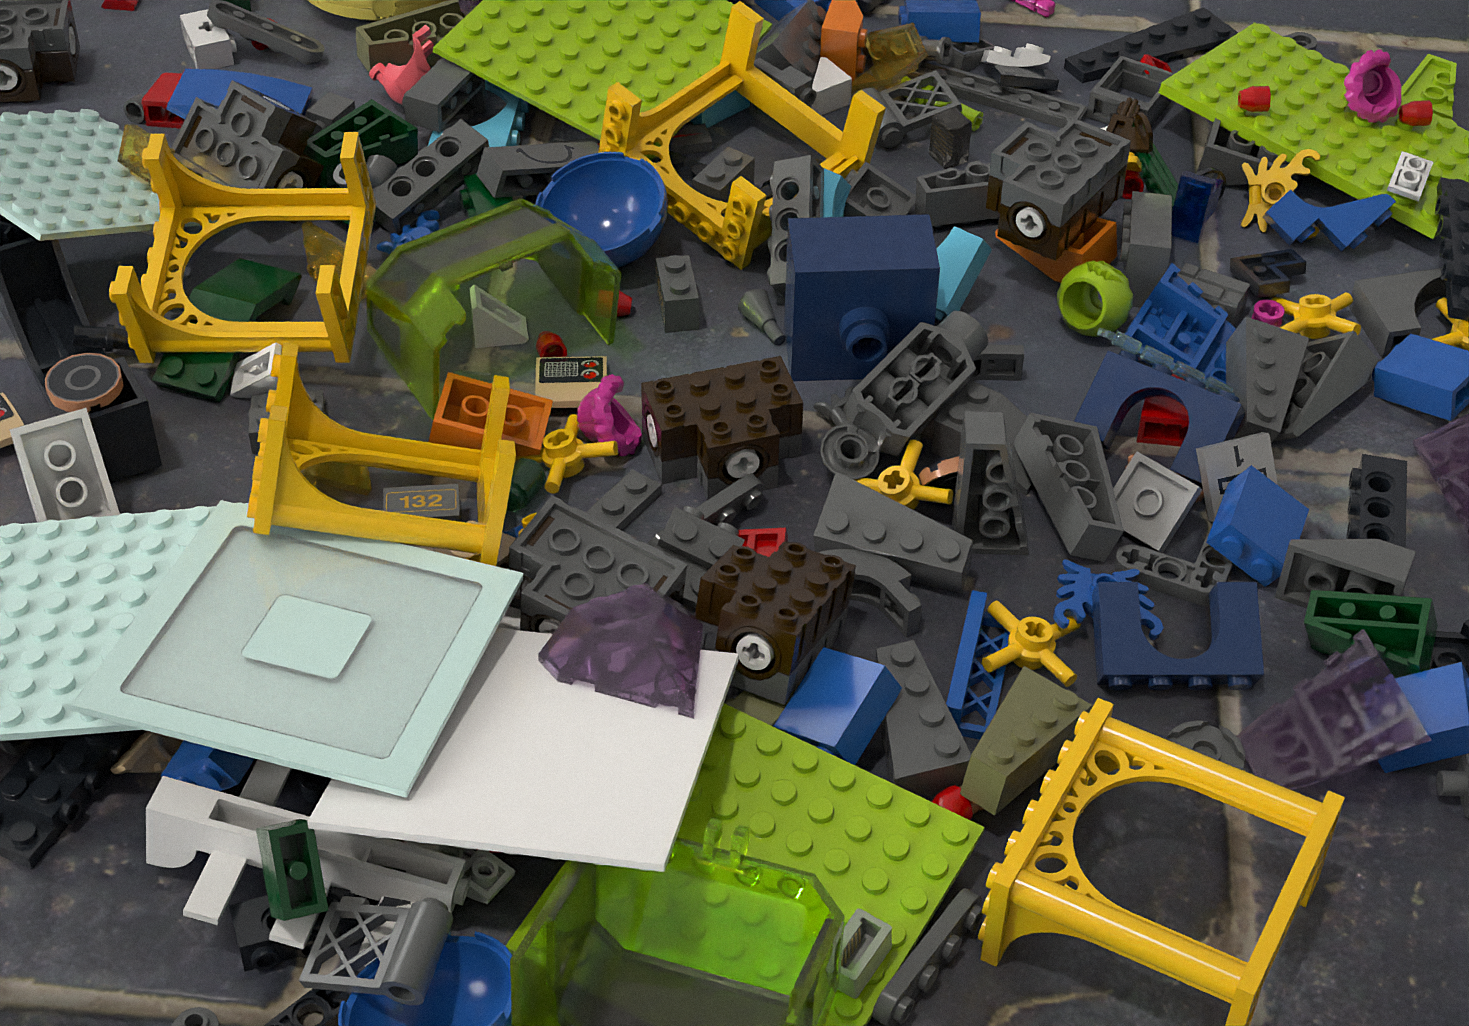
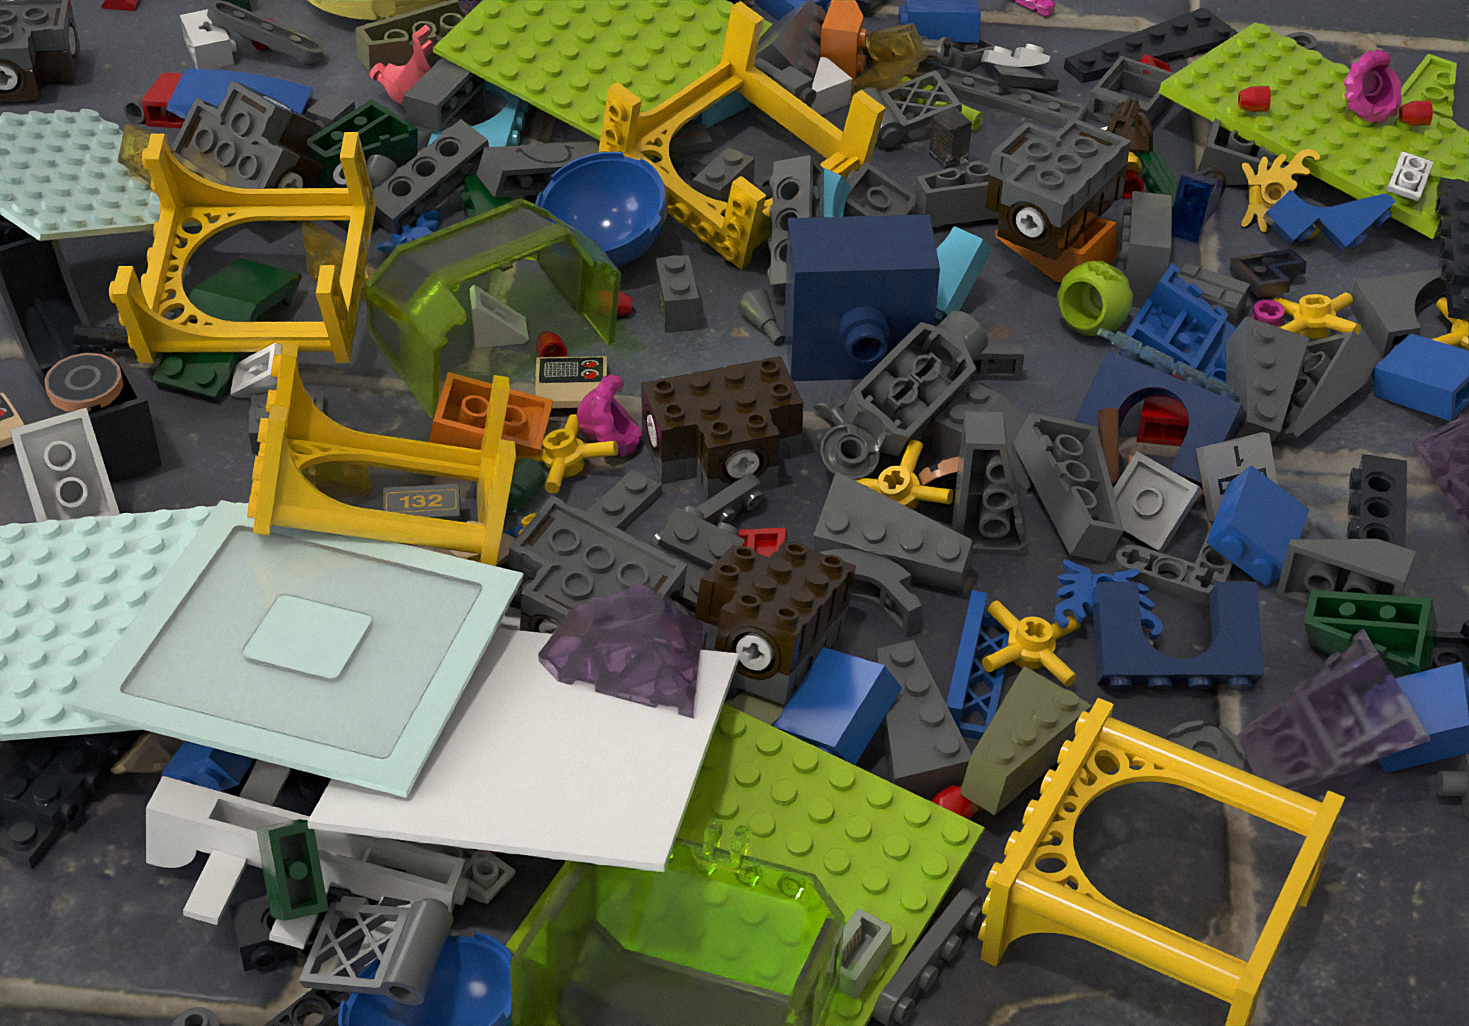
(1108, 431): none -> reddish brown tile

